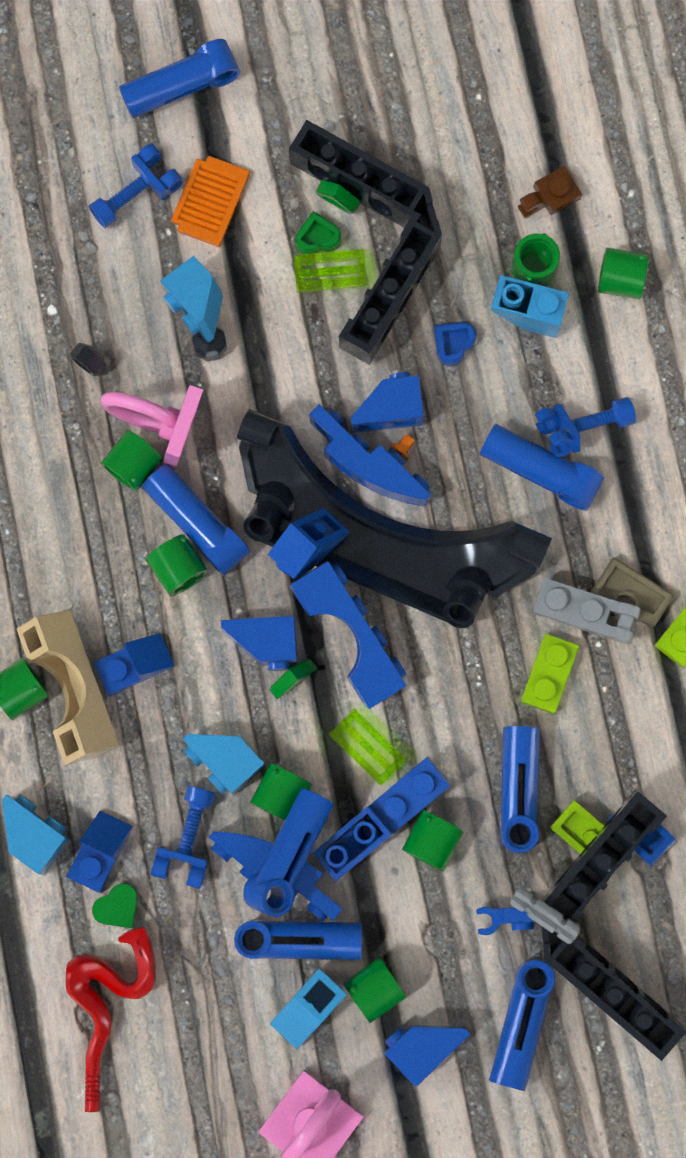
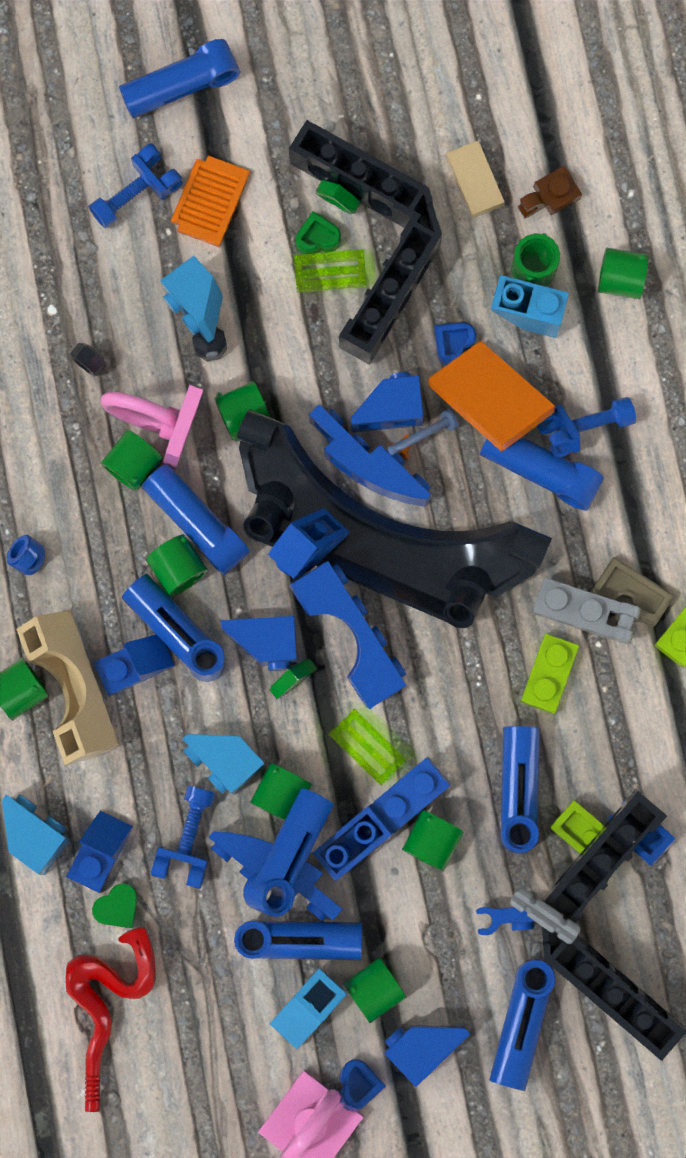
(26, 555): none -> blue tile
(149, 603): none -> blue piece
(236, 403): none -> green piece
(359, 1085): none -> blue tile
(447, 421): none -> sand blue piece
(475, 179): none -> tan tile
(491, 396): none -> orange tile

